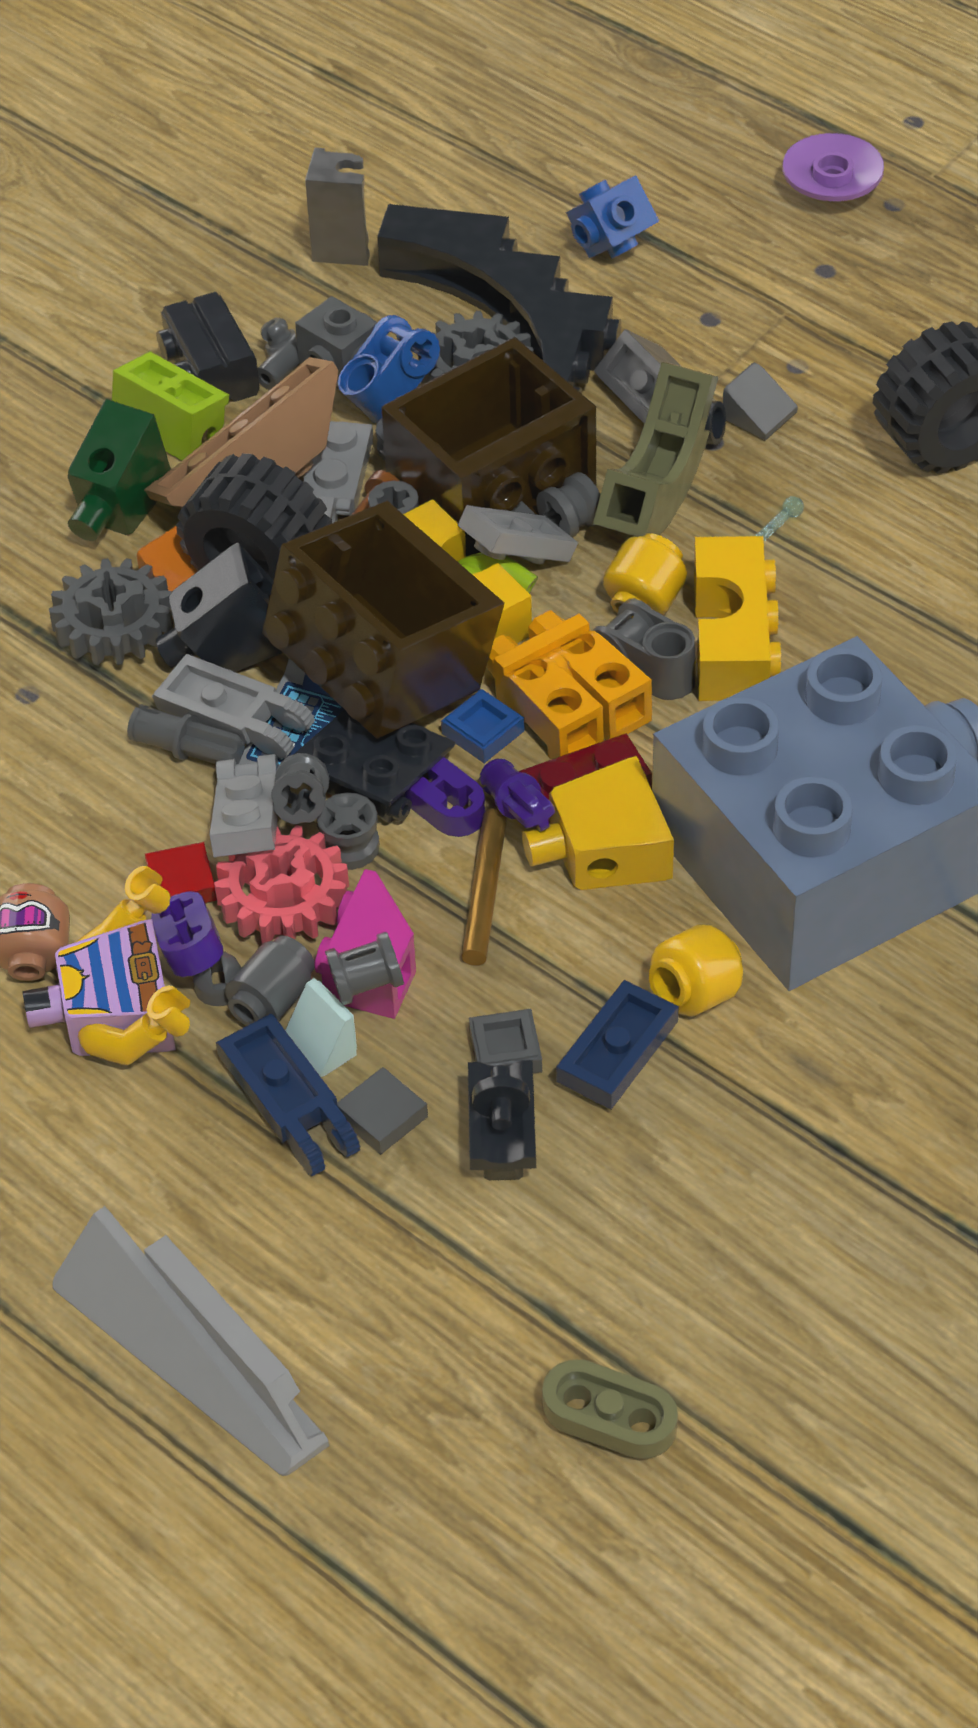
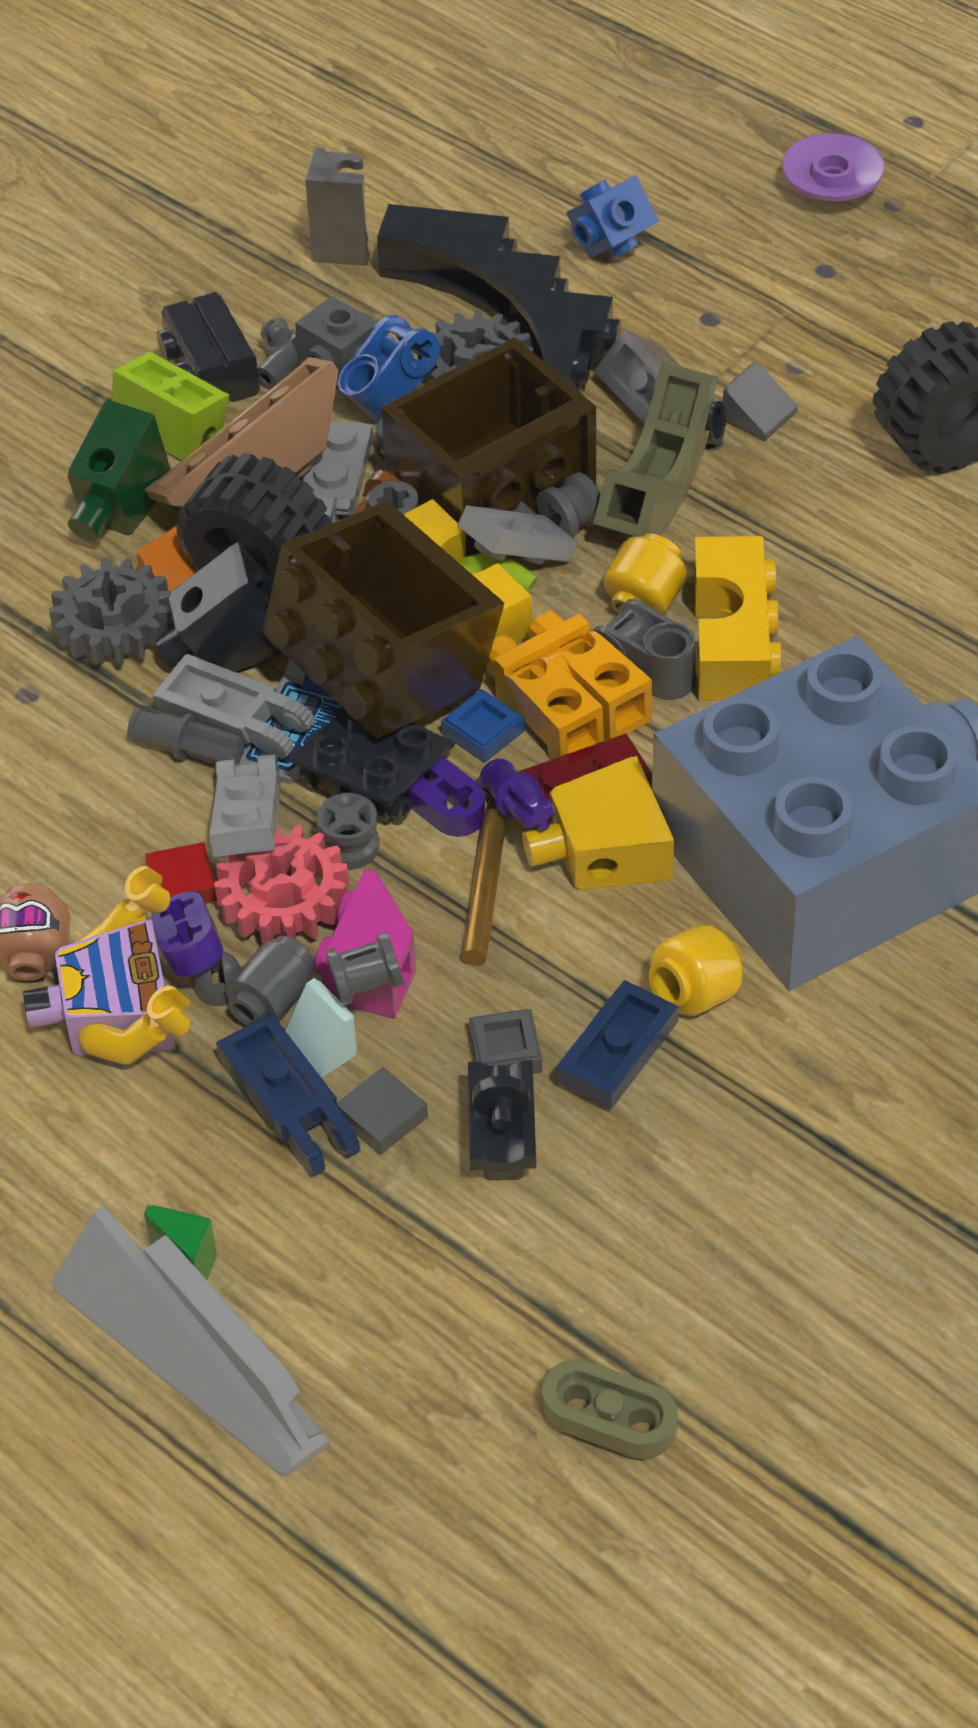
(187, 1231): none -> green slope
(308, 803): dark grey bush -> none
(791, 507): clear light blue hinge -> none

